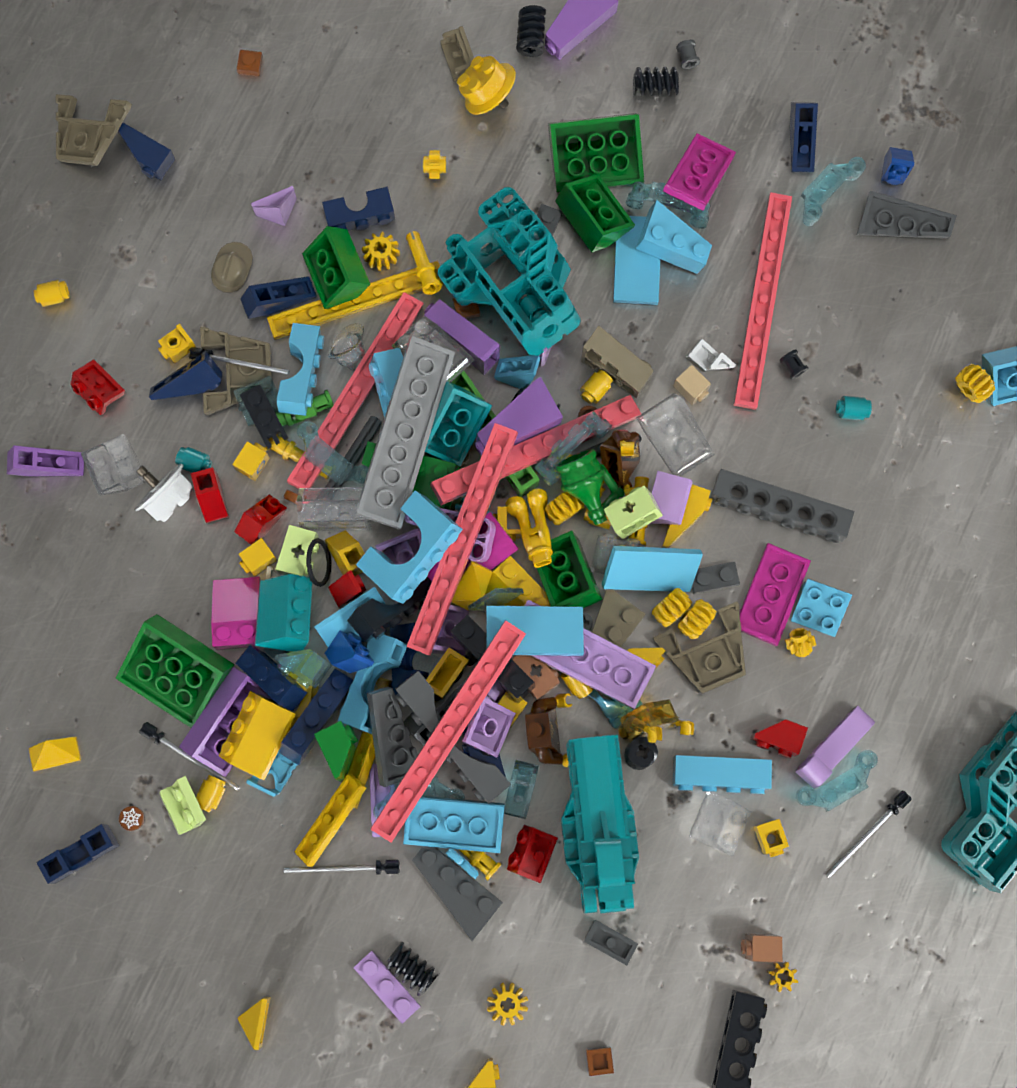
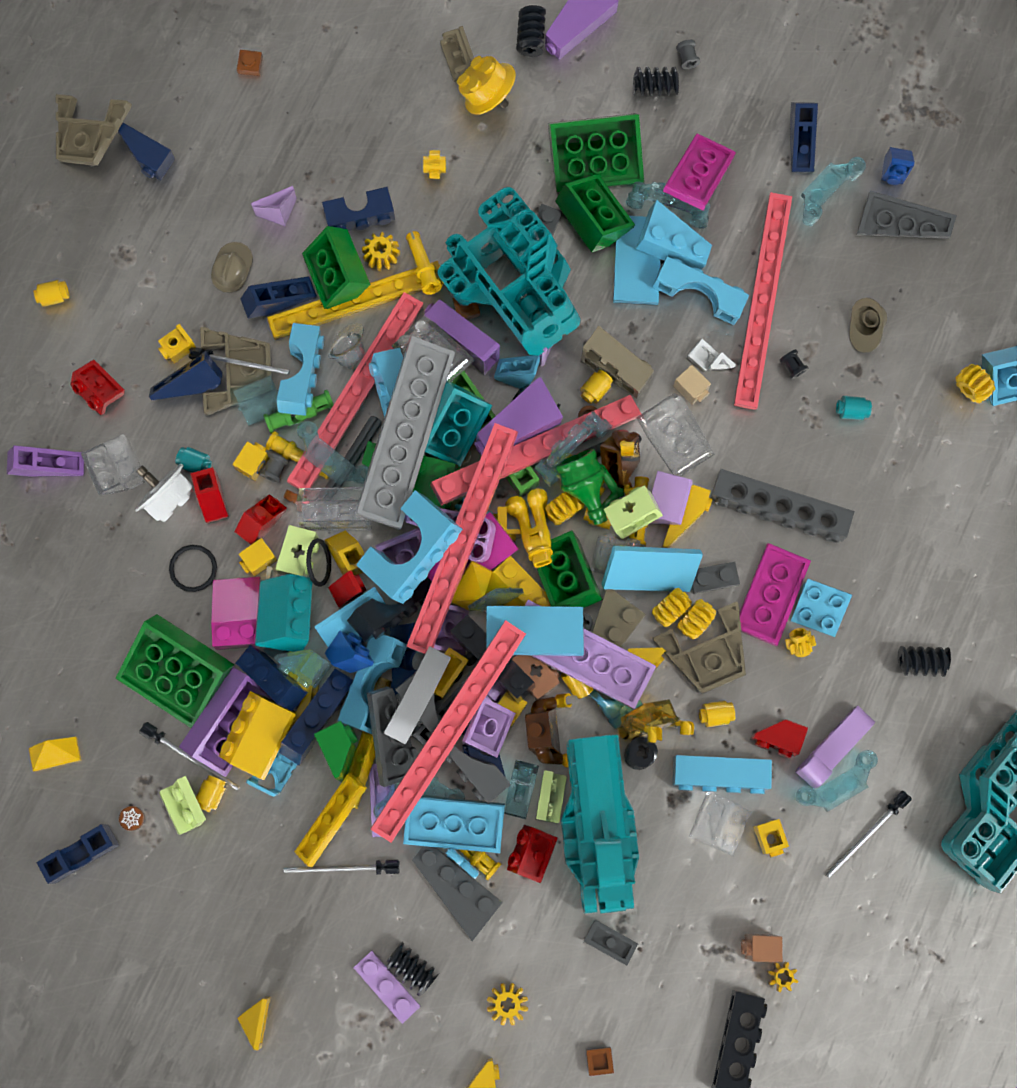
(204, 585): none -> black piece
(263, 415): black hinge -> none
(274, 467): none -> dark grey bush
(417, 695): none -> light grey slope
(551, 797): none -> yellowish green bracket
(717, 713): none -> yellow brick
(726, 300): none -> medium azure arch
(867, 324): none -> dark tan piece
(924, 660): none -> black piece

